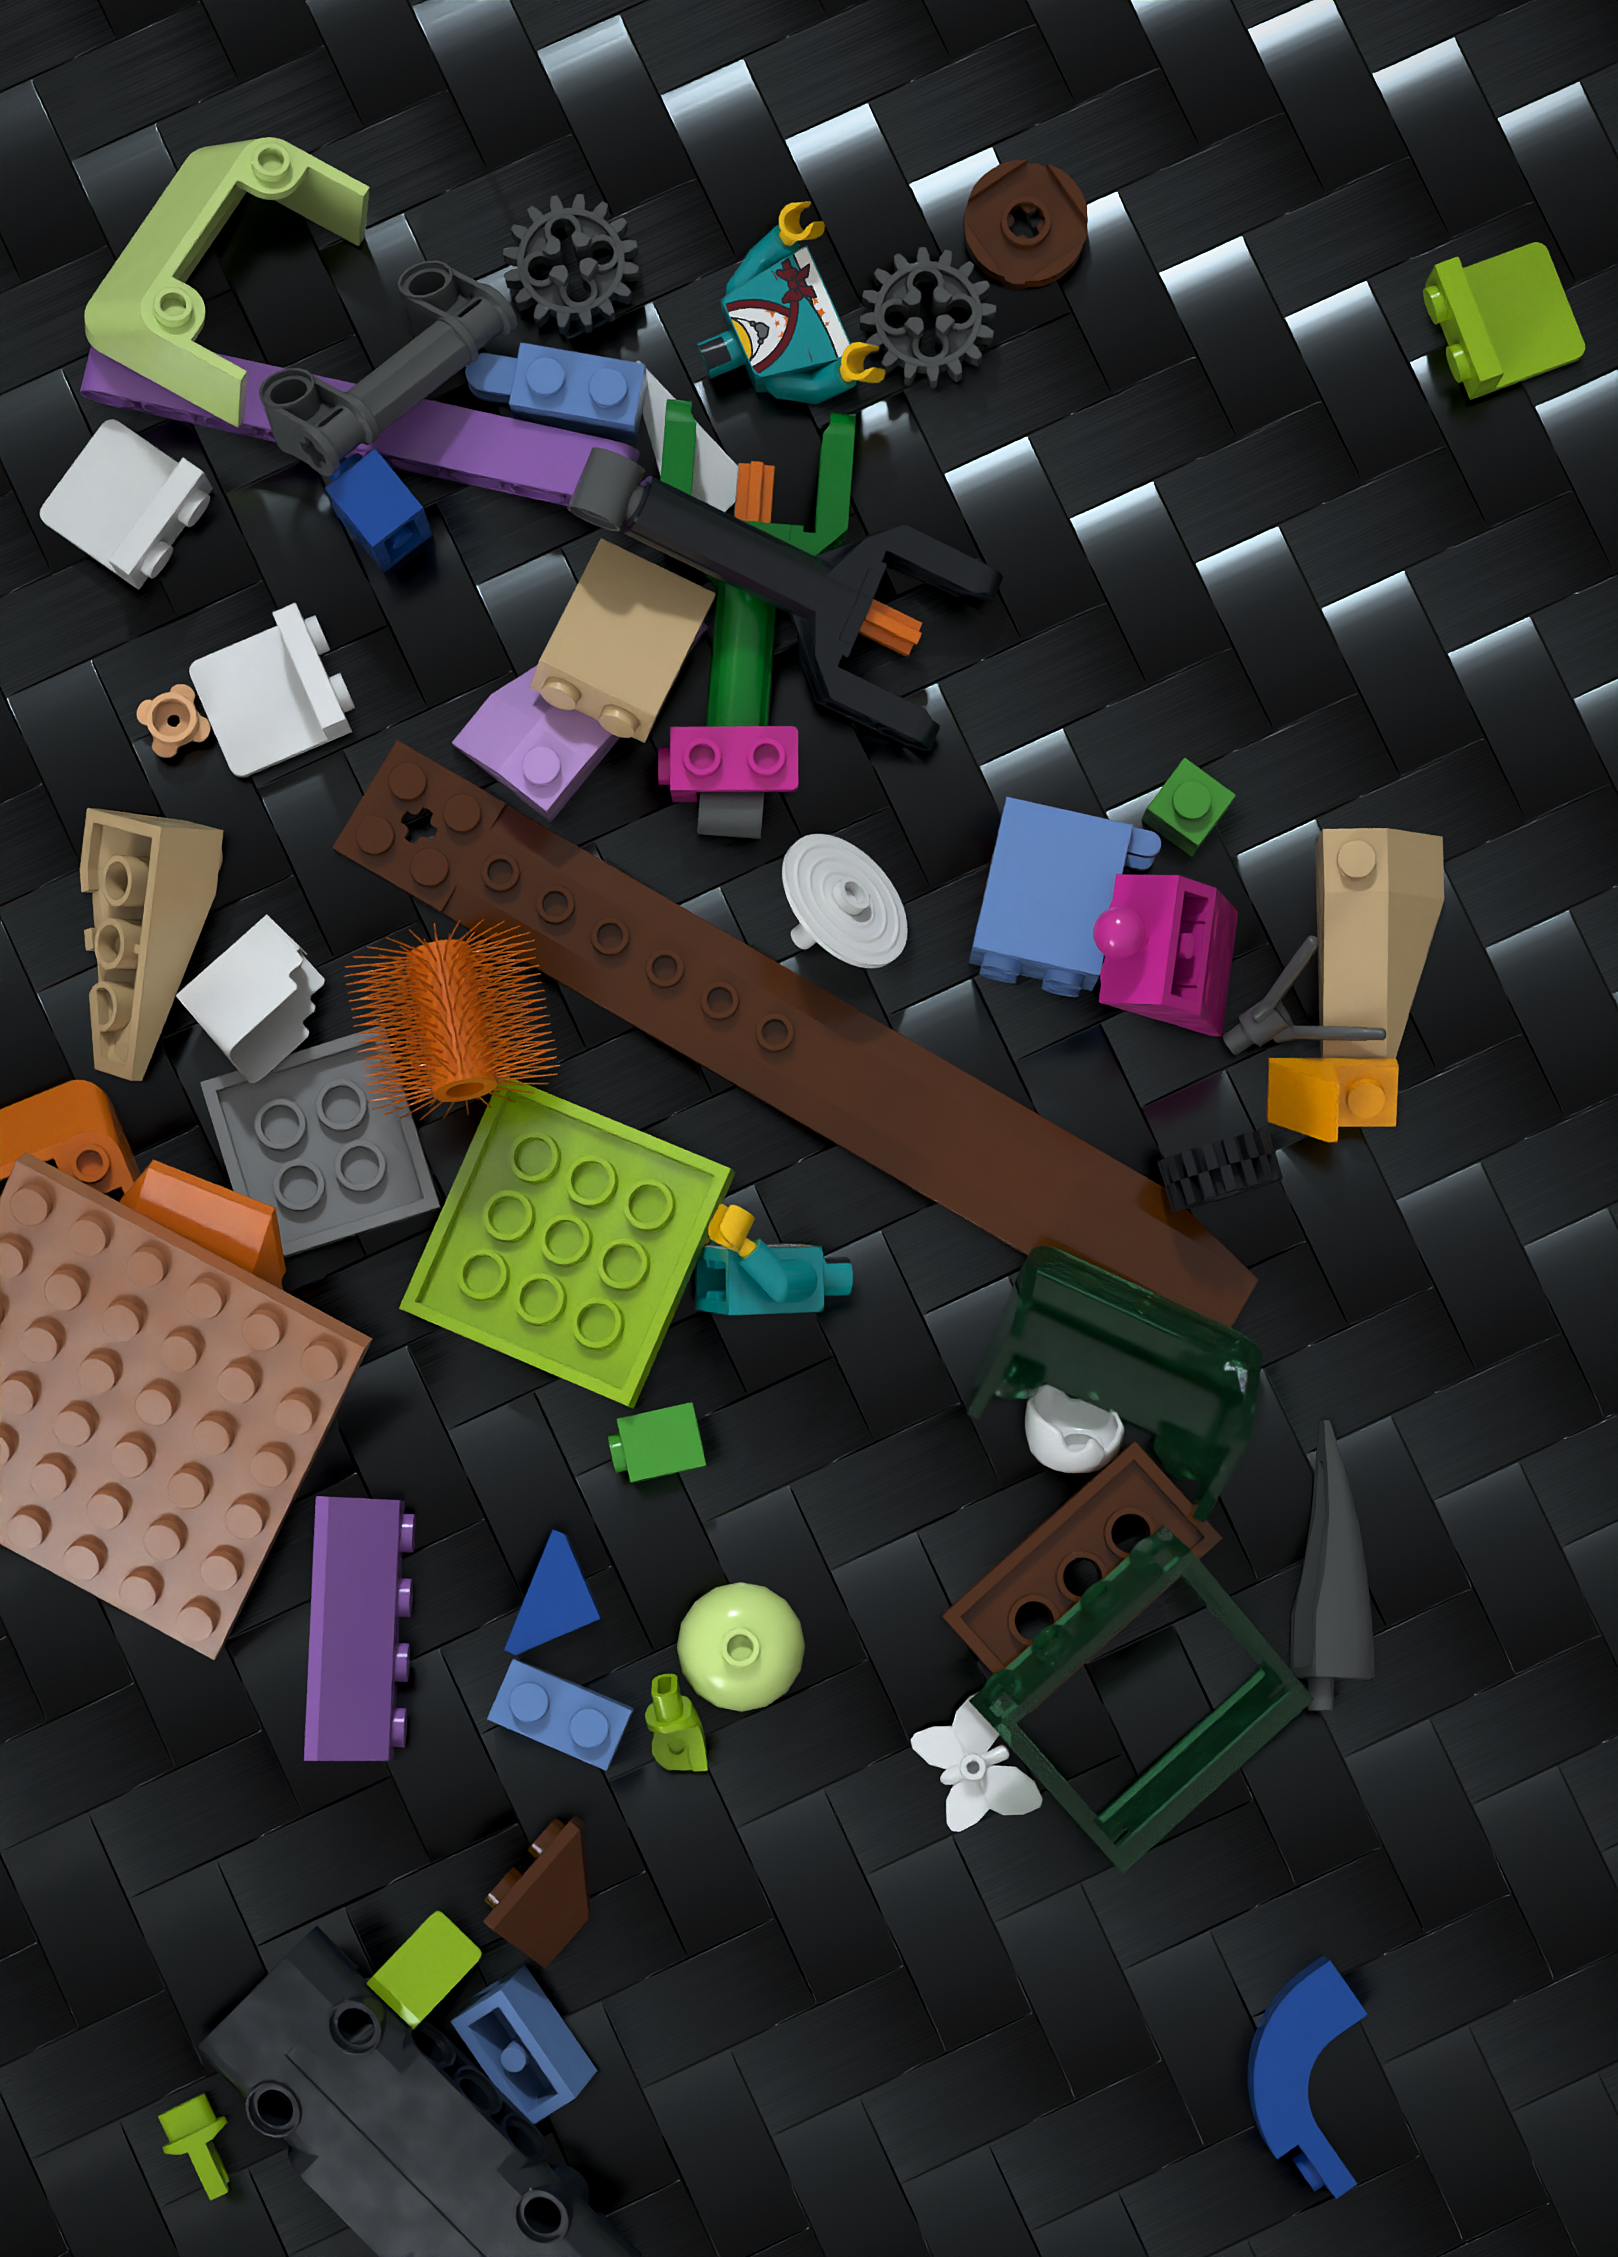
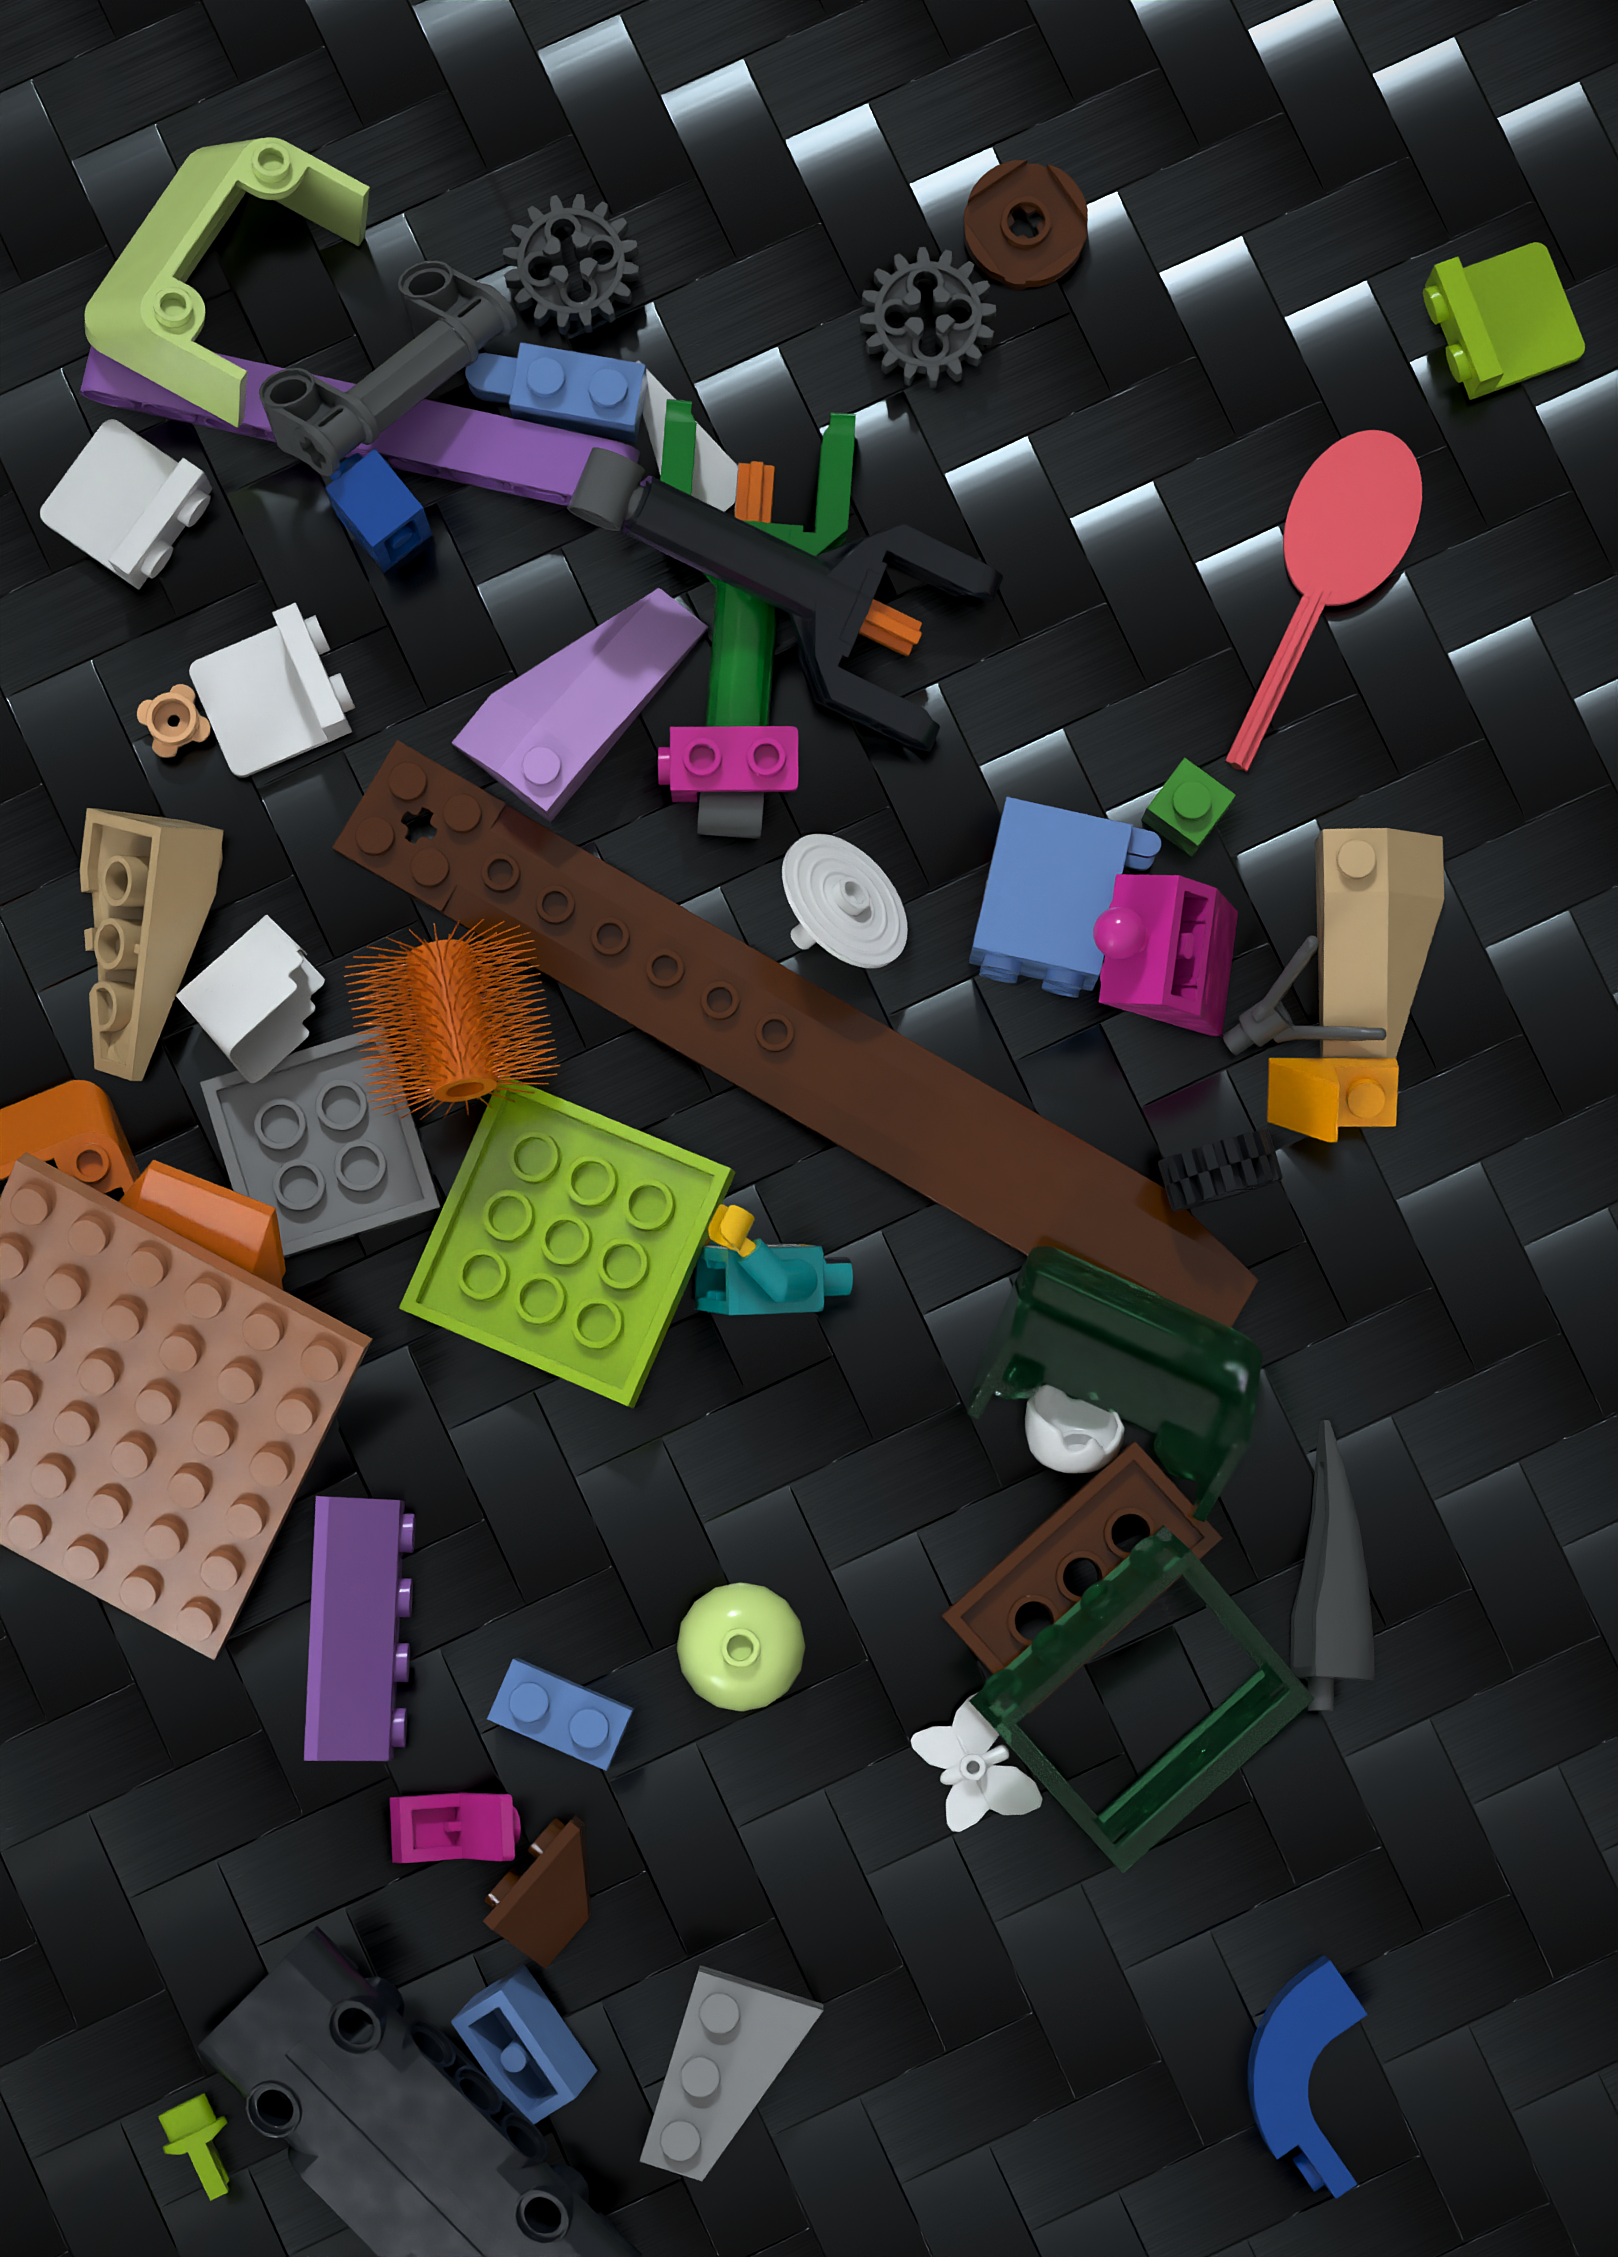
(425, 1968): lime slope -> none
(454, 1827): none -> dark pink bracket
(556, 1599): blue slope -> none
(621, 641): tan brick -> none
(658, 1443): bright green brick -> none
(676, 1728): lime piece -> none
(721, 2066): none -> light grey wedge
(786, 322): torso -> none
(1338, 546): none -> coral piece

